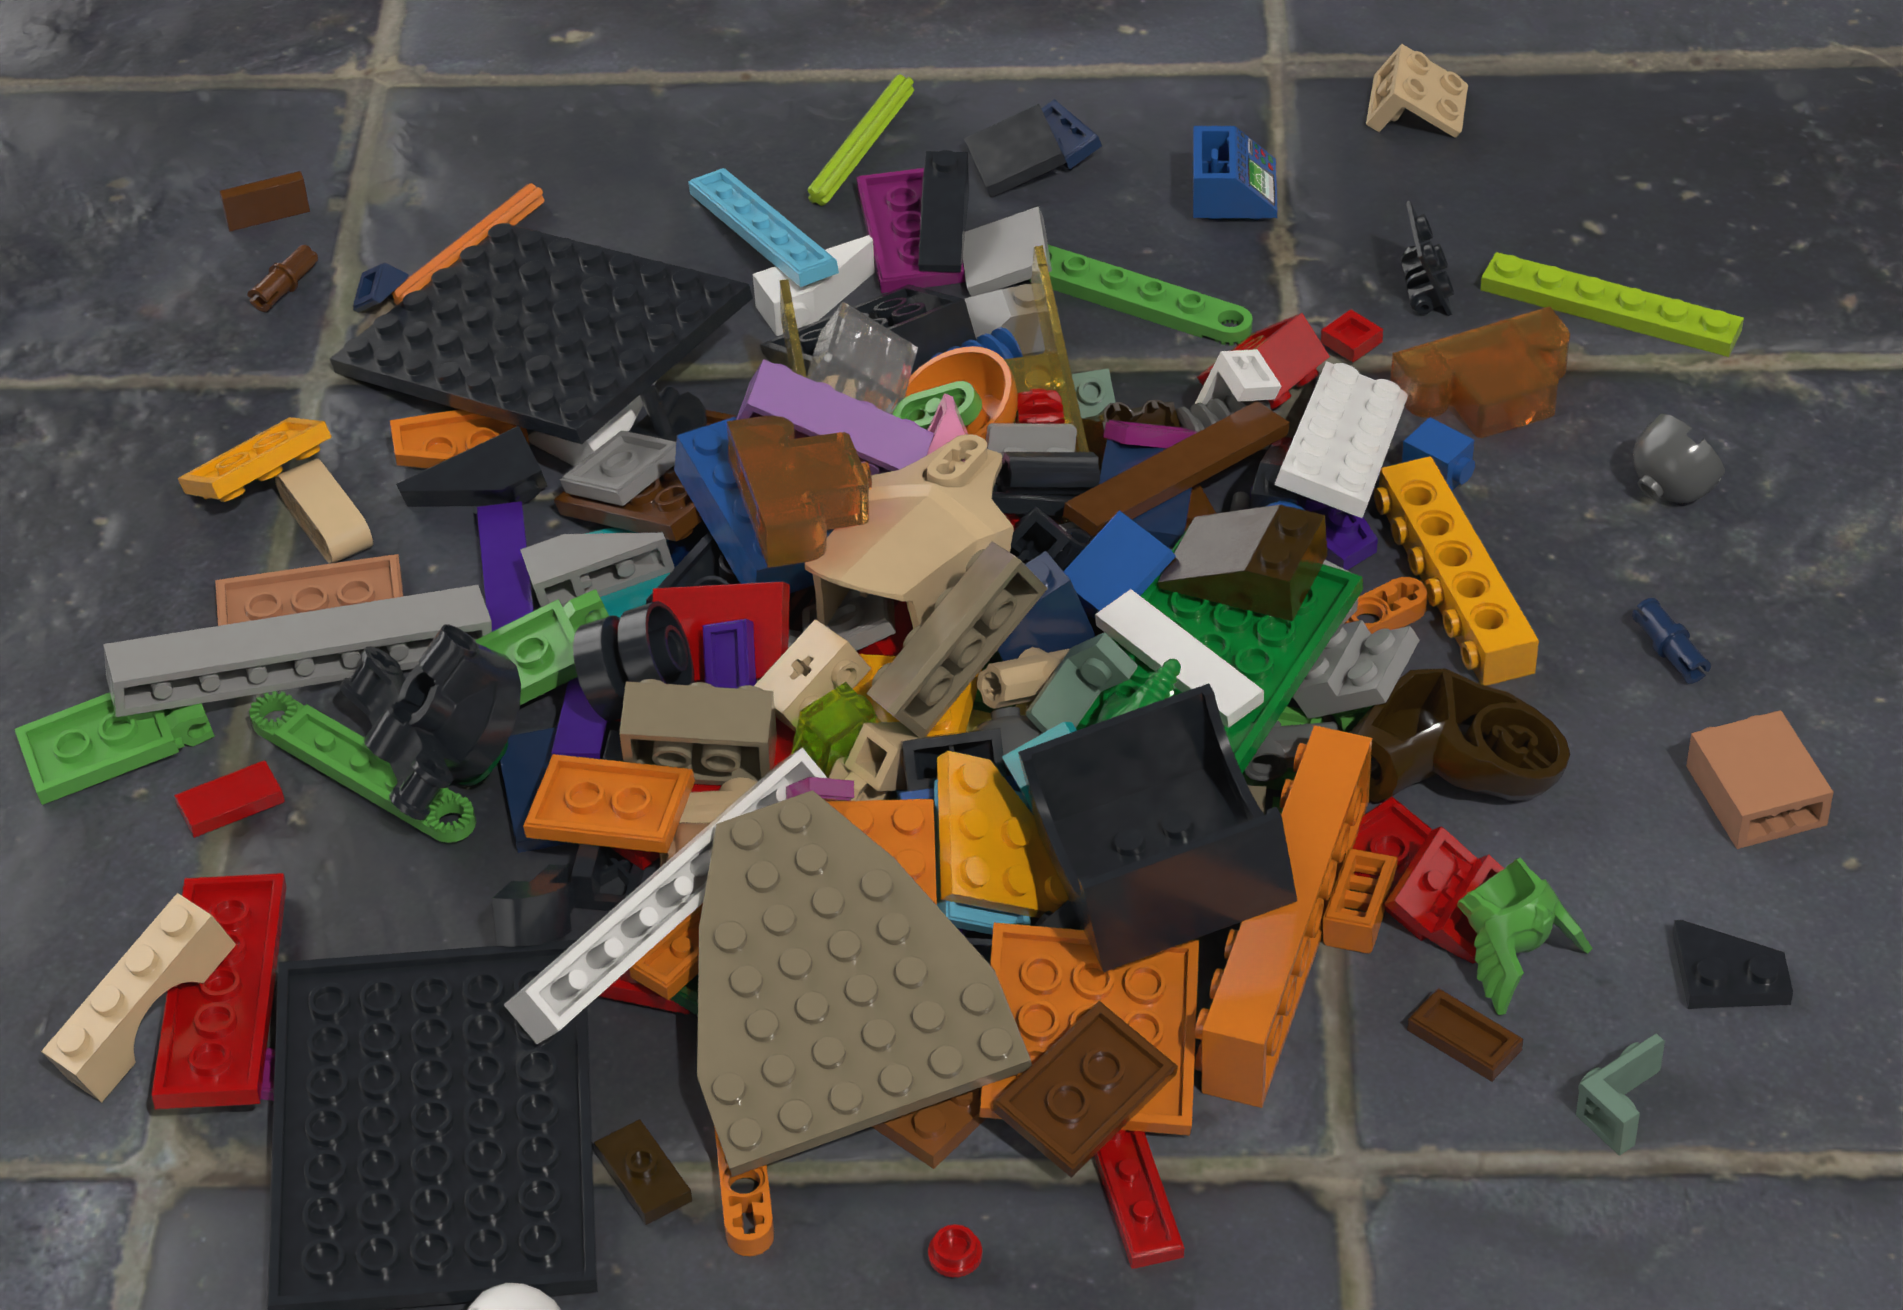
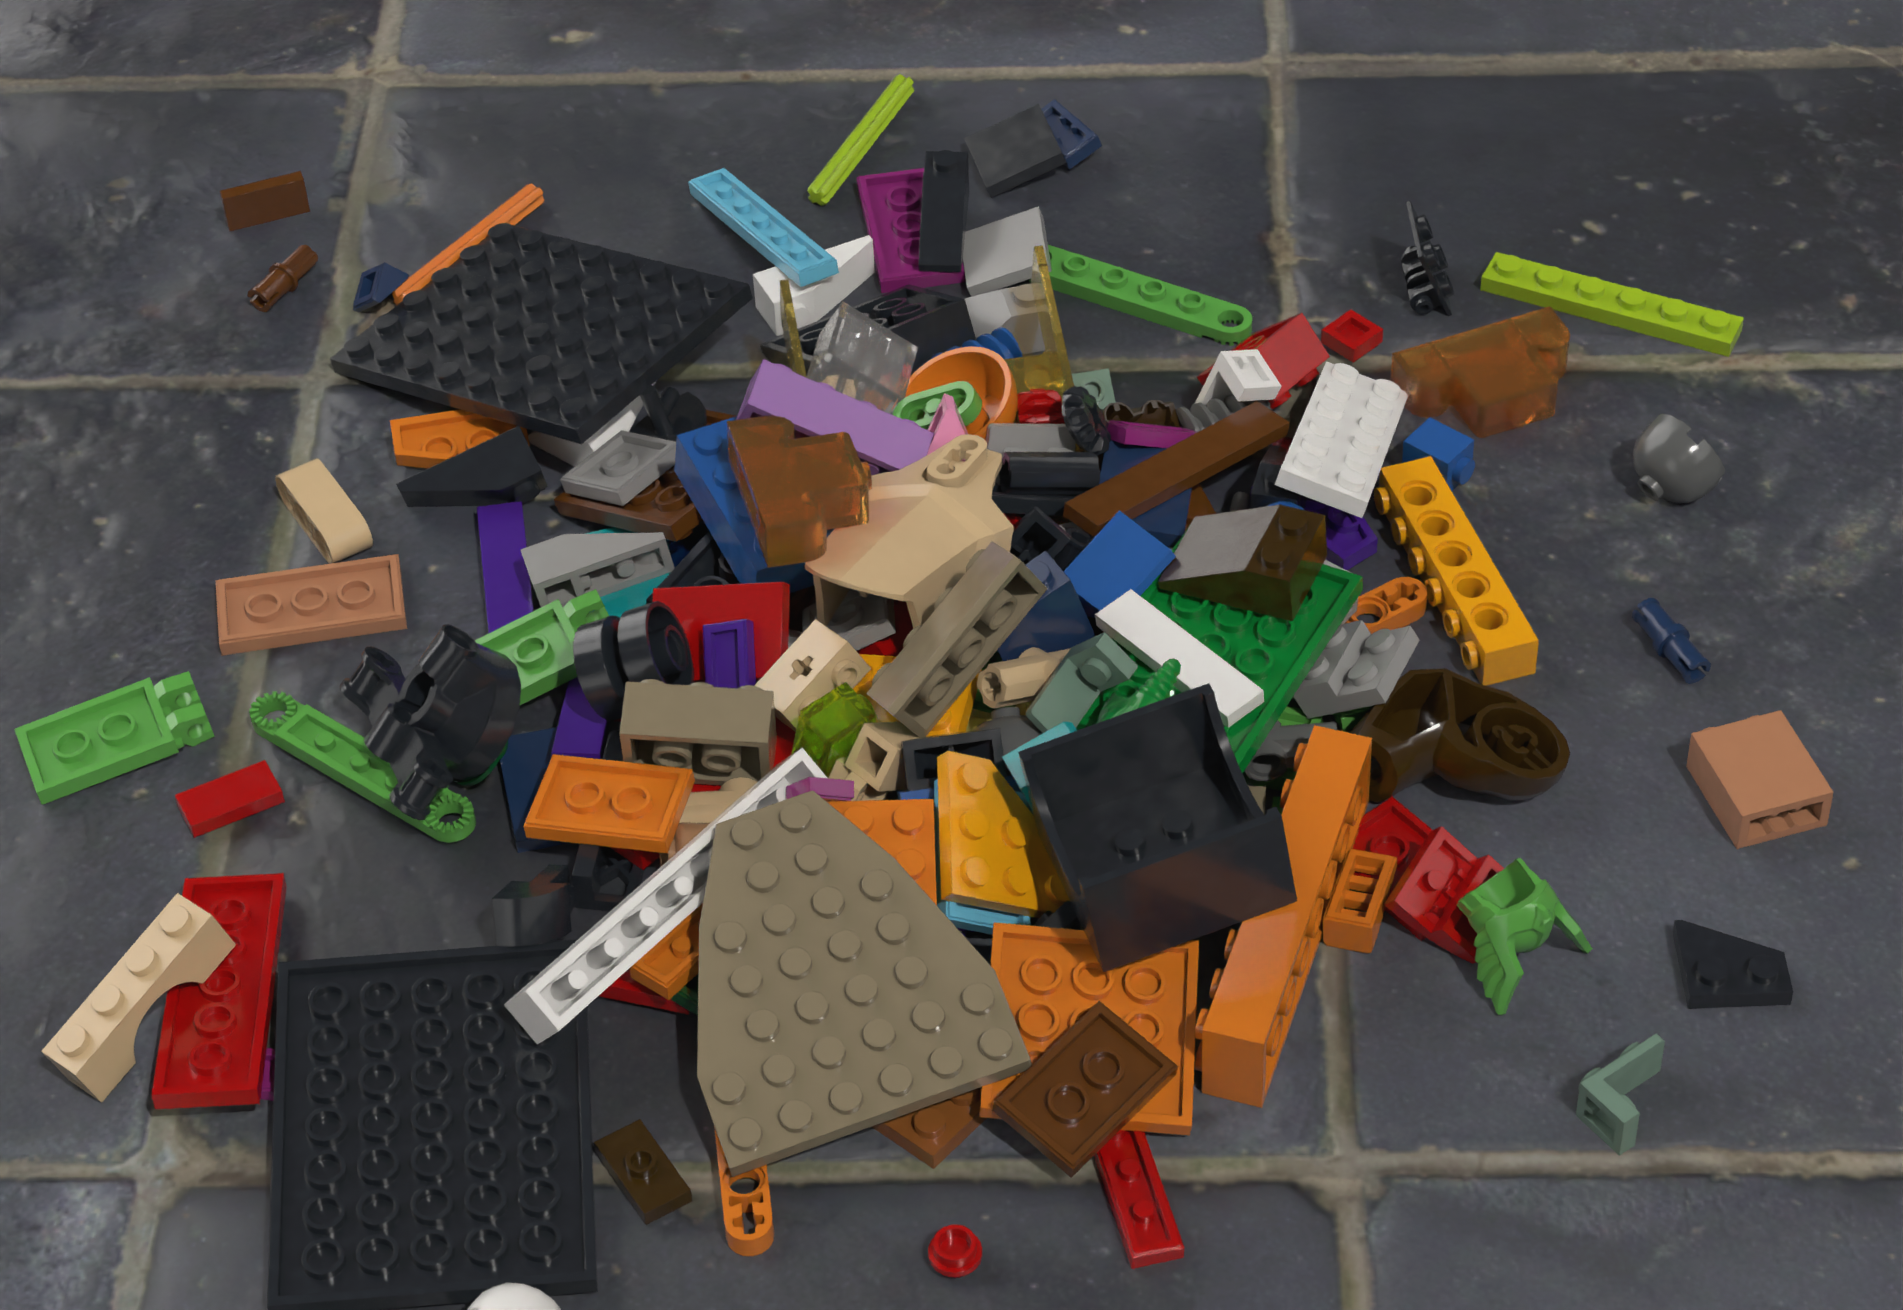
(255, 458): light orange plate -> none
(282, 650): light grey brick -> none
(1085, 420): none -> black gear
(1232, 175): blue slope -> none
(1421, 87): tan bracket -> none
(1465, 1034): reddish brown tile -> none

